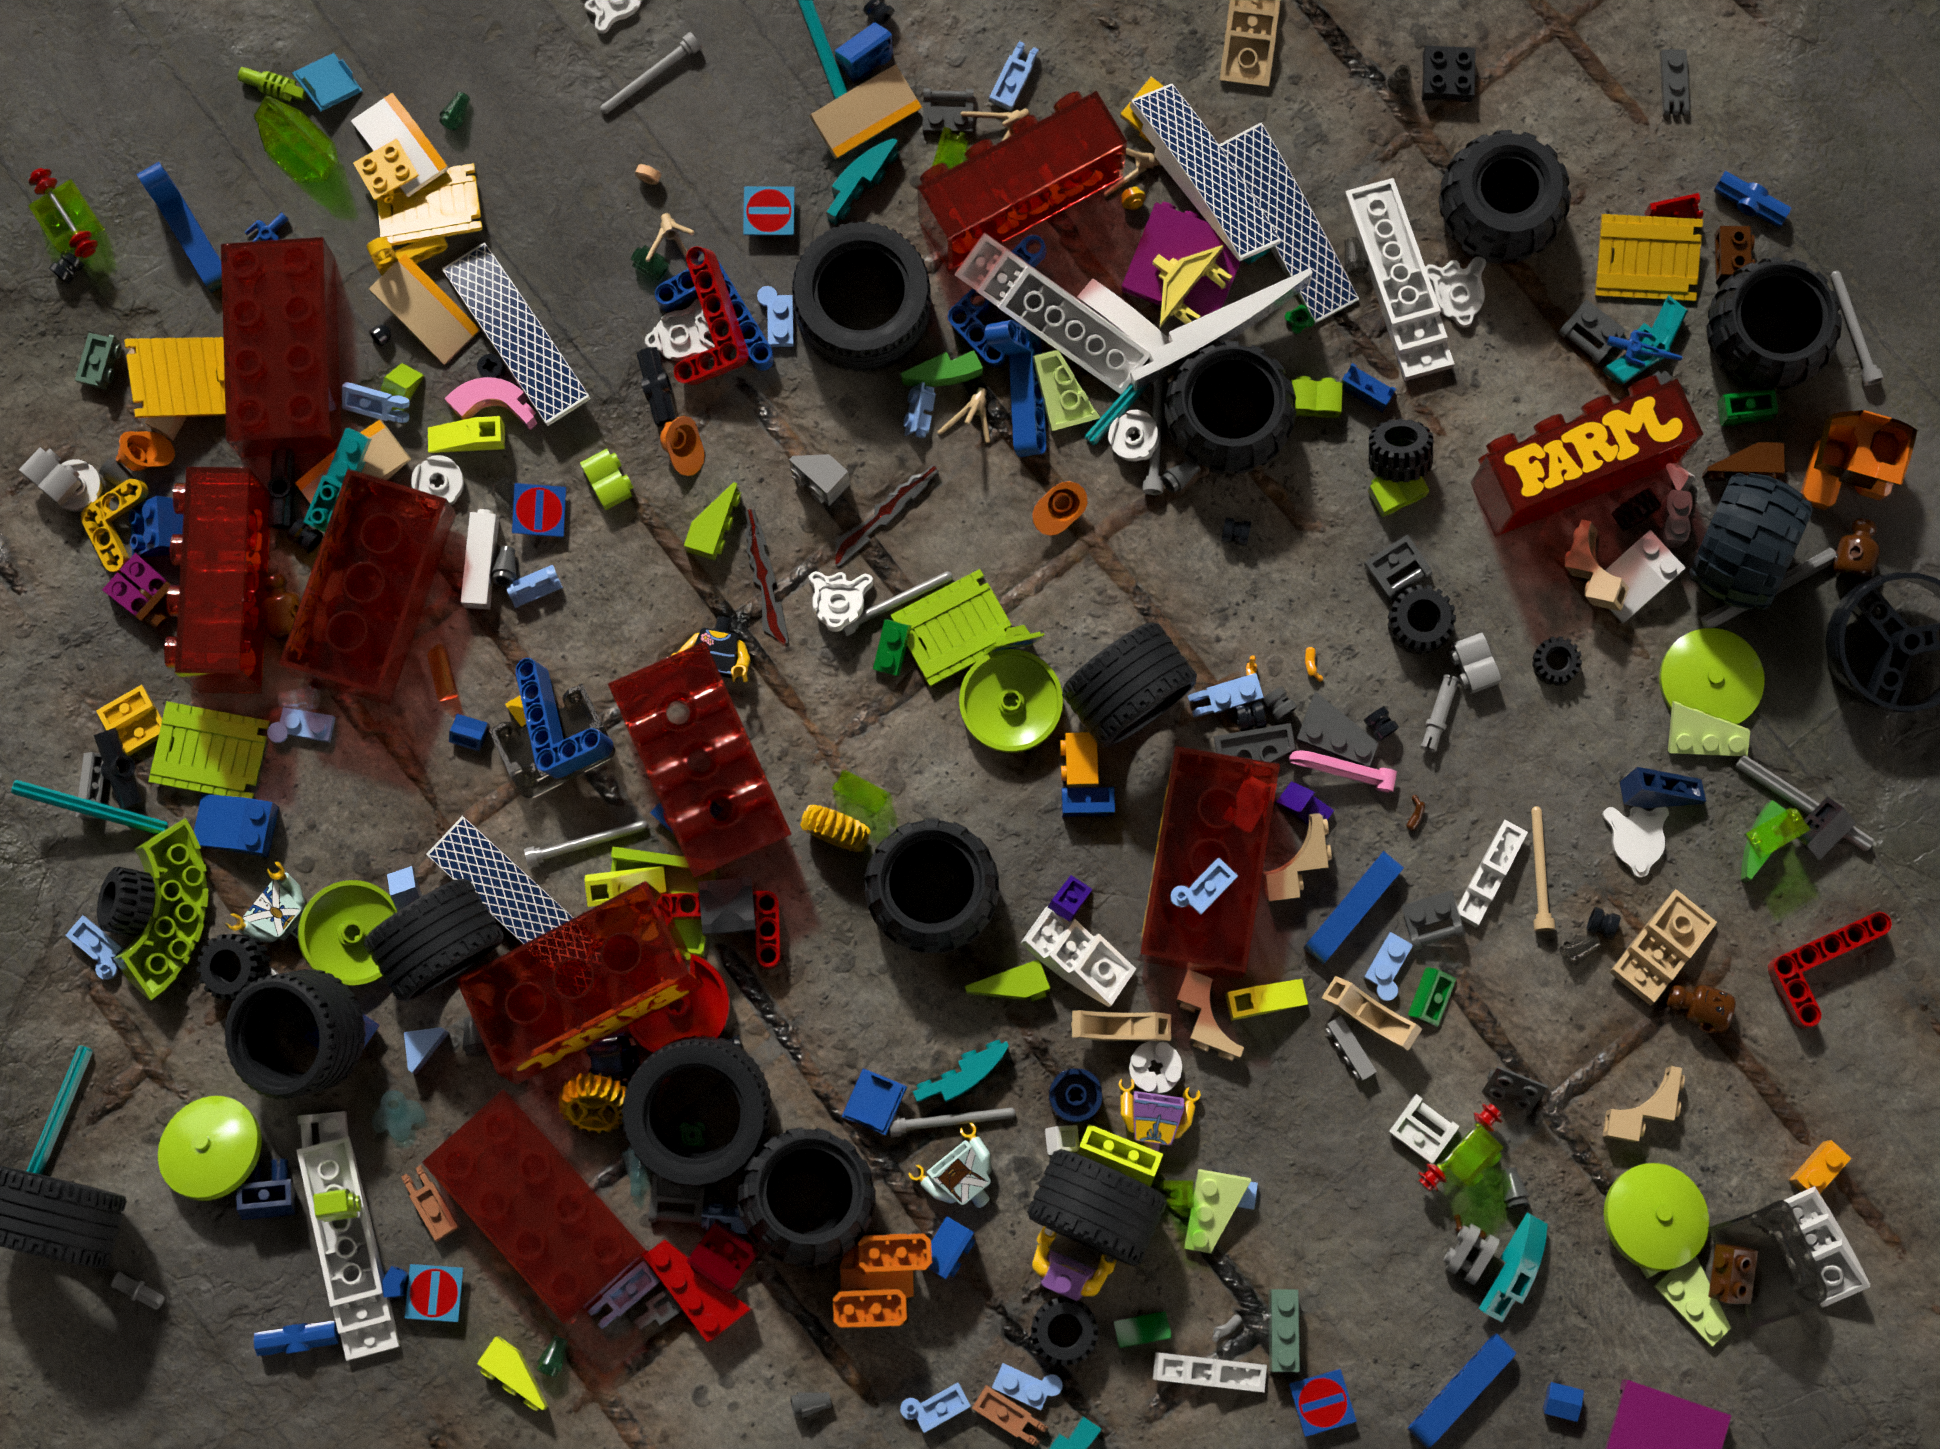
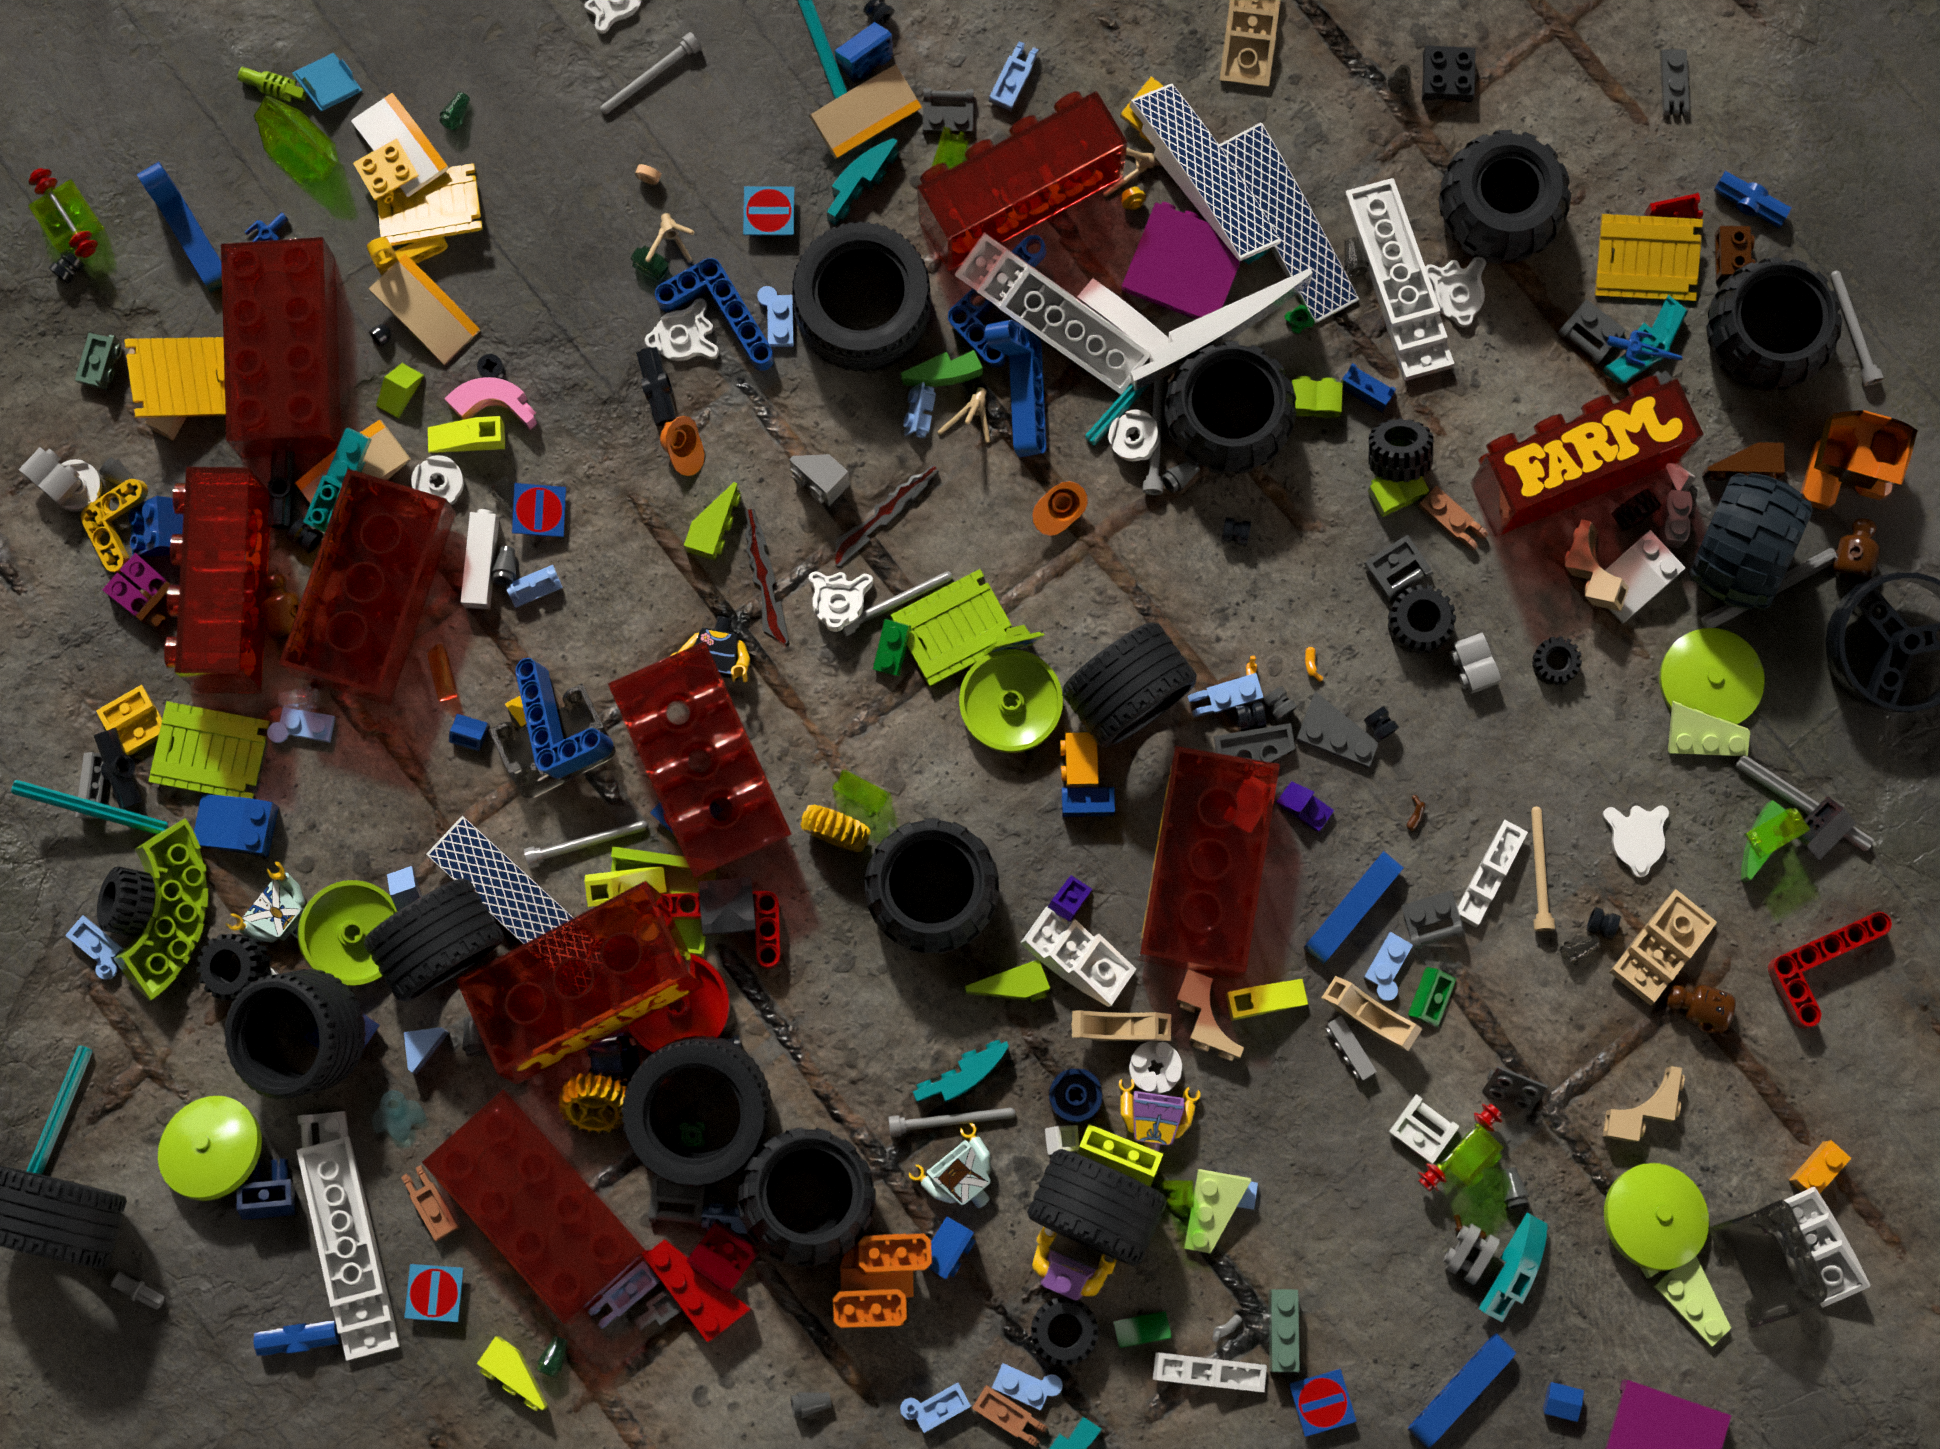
(144, 450): orange piece -> none
(336, 1205): lime brick -> none
(374, 403): light blue hinge -> none
(395, 1282): blue piece -> none
(516, 334): dark blue slope -> none
(606, 479): lime brick -> none
(634, 1170): clear light blue cone -> none
(715, 322): red beam -> none
(874, 1101): blue piece -> none
(1008, 118): tan plant -> none
(1062, 395): yellowish green wing -> none
(1182, 276): light yellow connector -> none
(1205, 888): light blue hinge -> none
(1314, 854): tan arch -> none
(1383, 778): bright pink piece -> none
(1436, 723): light grey pin -> none
(1451, 517): none -> nougat hinge
(1660, 789): dark blue slope -> none
(1733, 1274): reddish brown brick -> none
(1747, 407): green brick -> none

